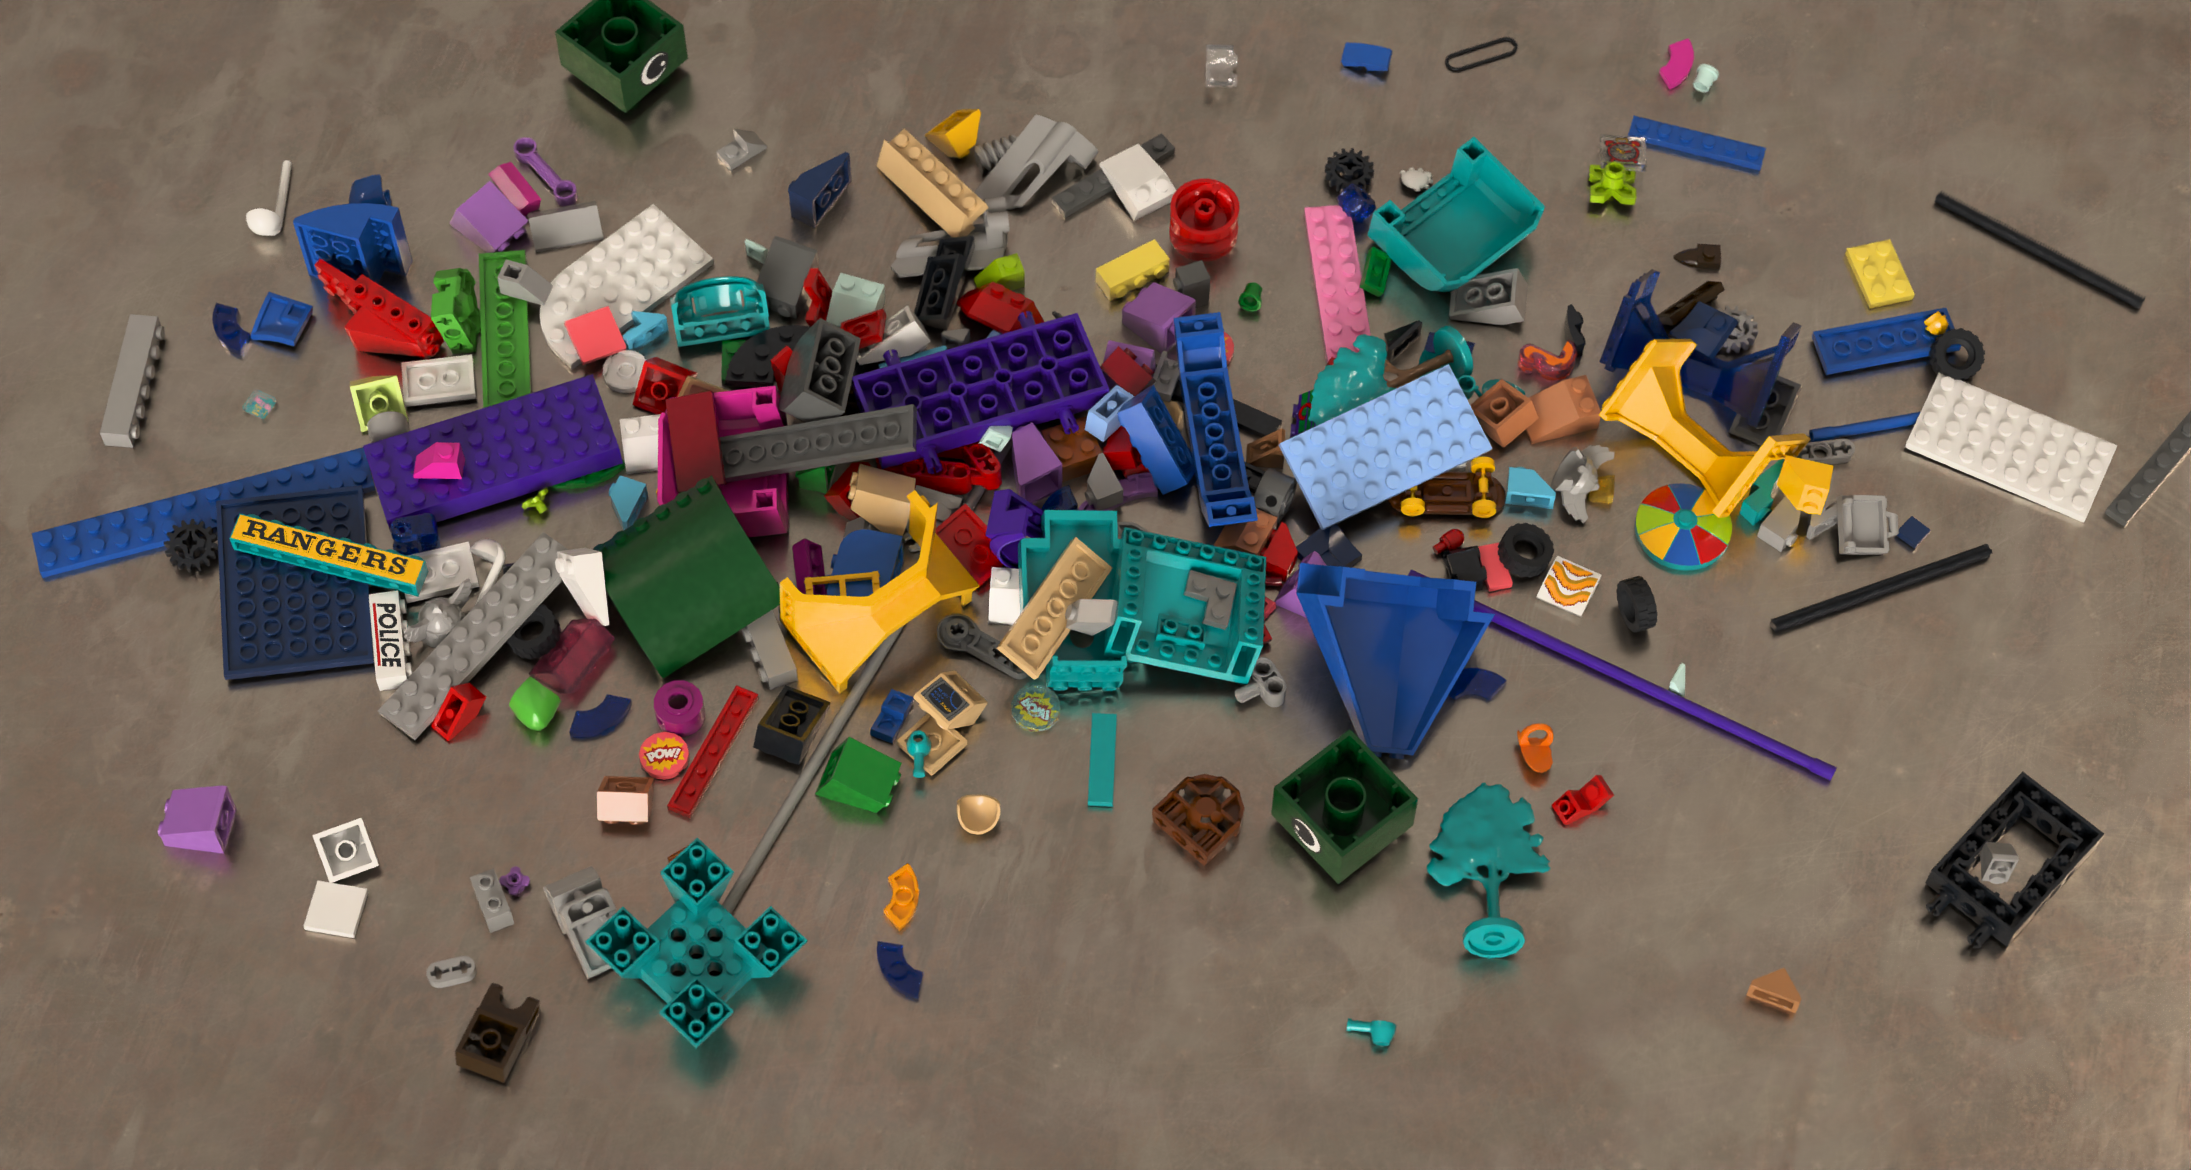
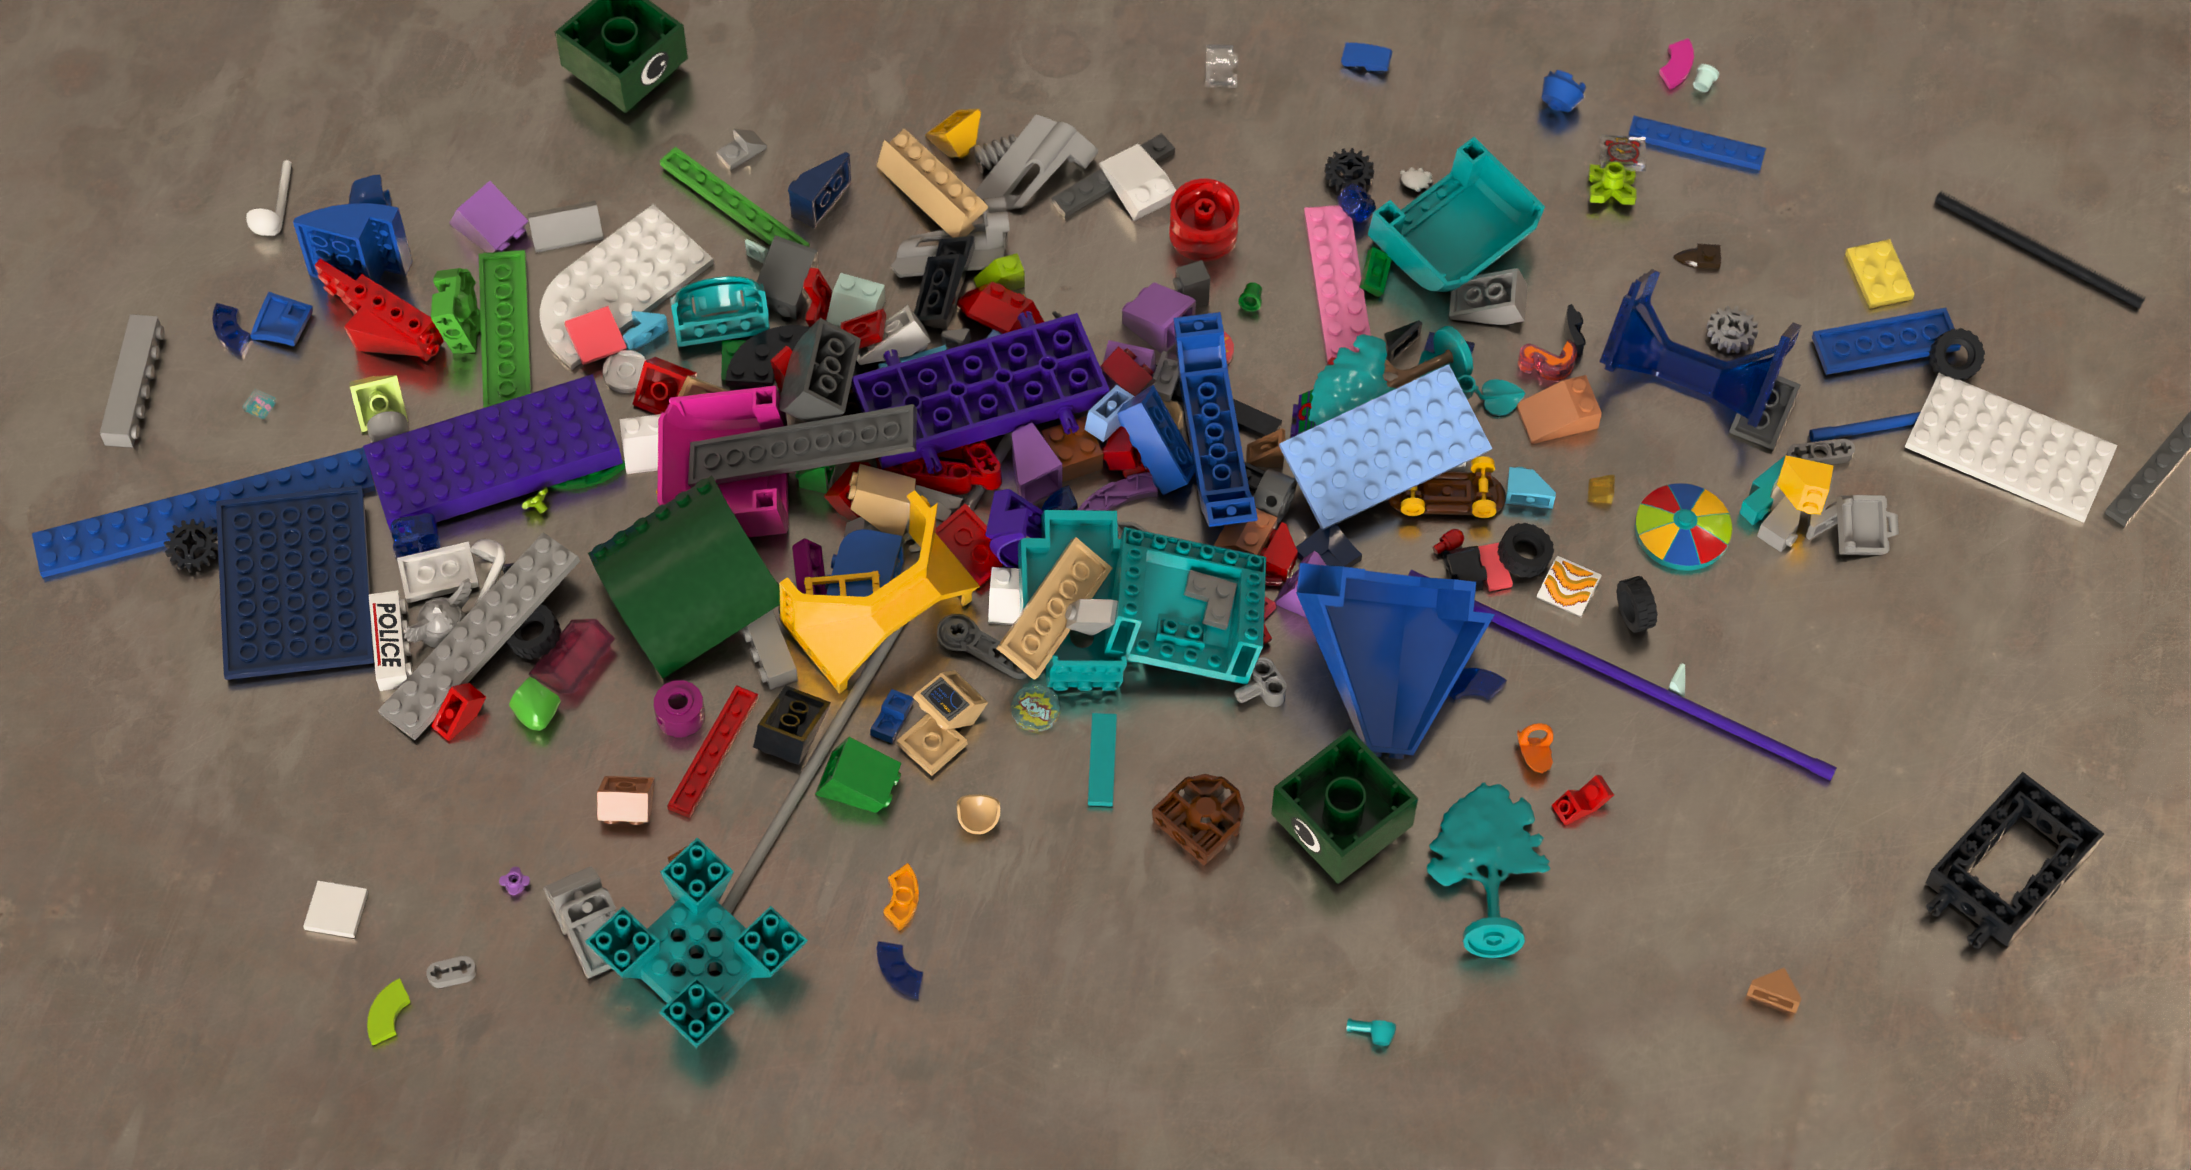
(198, 819): medium lavender slope -> none
(329, 554): brick -> none
(346, 850): white slope -> none
(385, 1011): none -> lime tile
(438, 380): white plate -> none
(440, 462): dark pink slope -> none
(492, 900): light grey brick -> none
(496, 1035): dark brown brick -> none
(515, 188): dark pink piece -> none
(523, 283): light grey slope -> none
(545, 171): medium lavender piece -> none
(584, 577): white slope -> none
(602, 717): clear blue tile -> none
(628, 500): medium azure slope -> none
(664, 755): tile -> none
(695, 439): dark red tile -> none
(726, 198): none -> bright green plate
(918, 751): teal bar -> none
(996, 437): light aqua slope -> none
(1103, 486): light grey slope -> none
(1132, 270): light yellow brick -> none
(1482, 61): black piece -> none
(1504, 412): nougat slope -> none
(1561, 91): none -> blue cone
(1578, 477): light grey helmet -> none
(1654, 405): yellow panel -> none
(1705, 293): dark brown plate -> none
(1707, 328): dark blue plate -> none
(1878, 587): black axle -> none
(1913, 532): dark blue tile -> none
(1936, 323): yellow plate -> none
(1997, 862): light grey slope -> none

